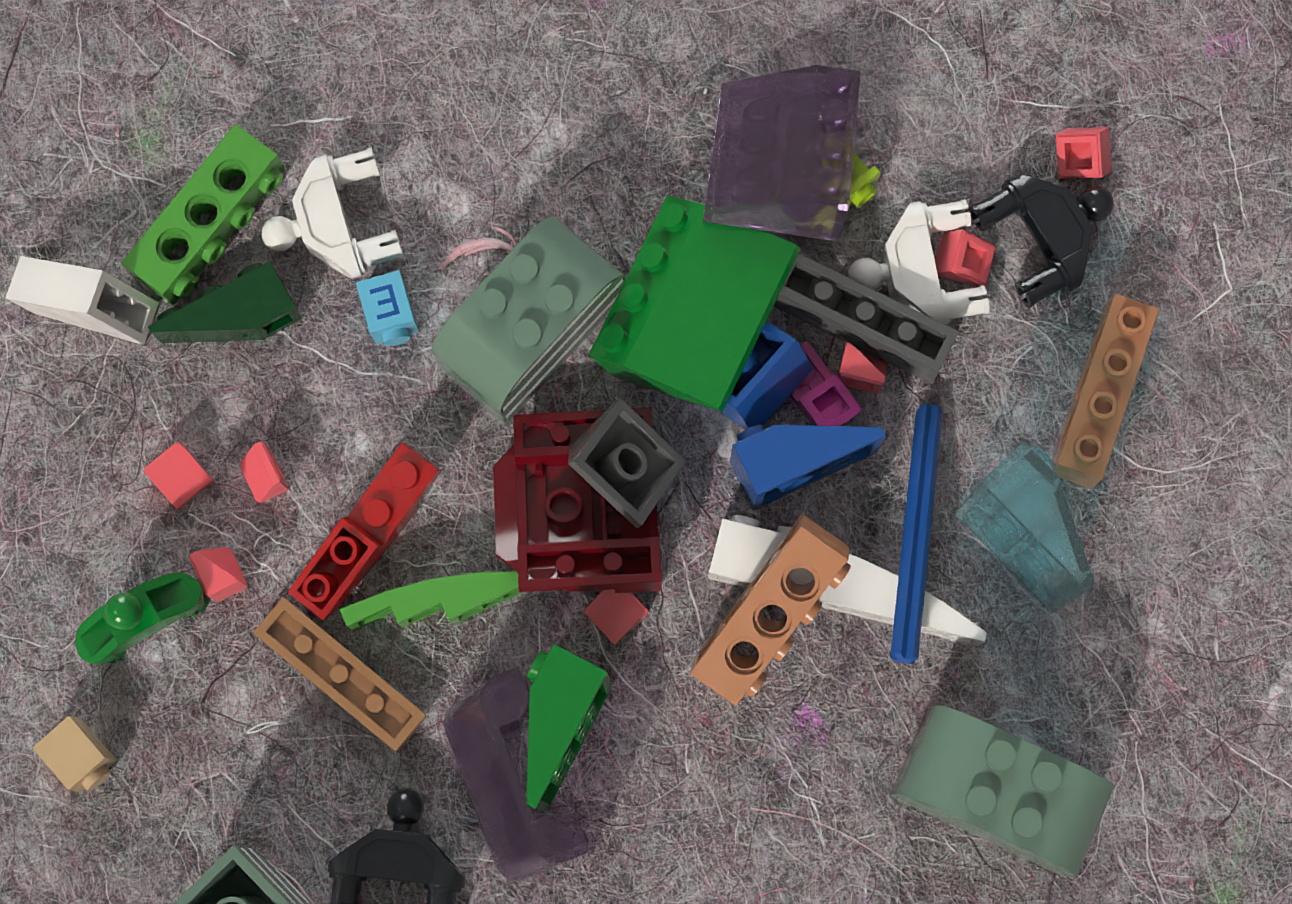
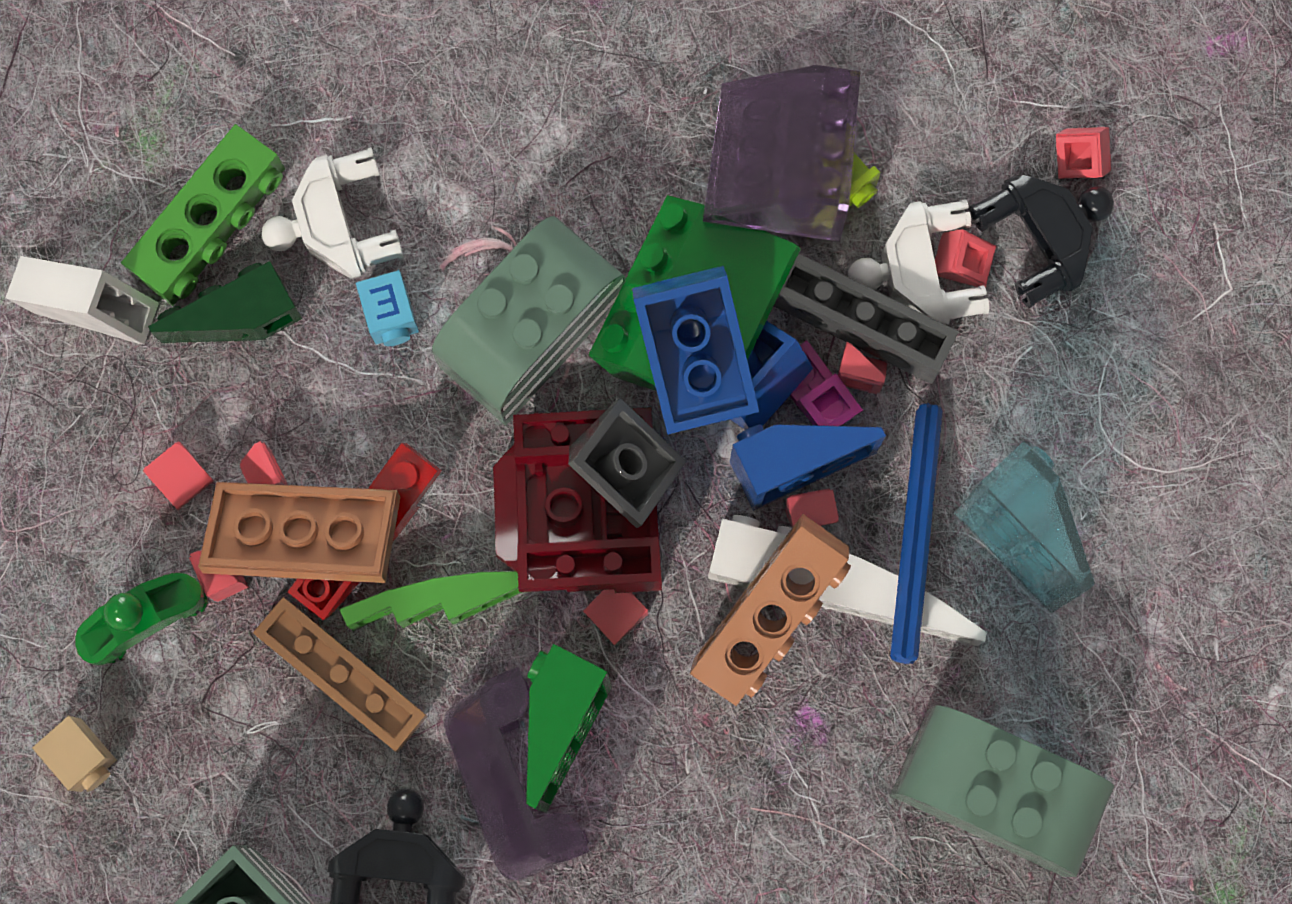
(300, 532): none -> nougat tile
(695, 349): none -> blue slope
(816, 505): none -> coral slope
(1103, 391): nougat brick -> none

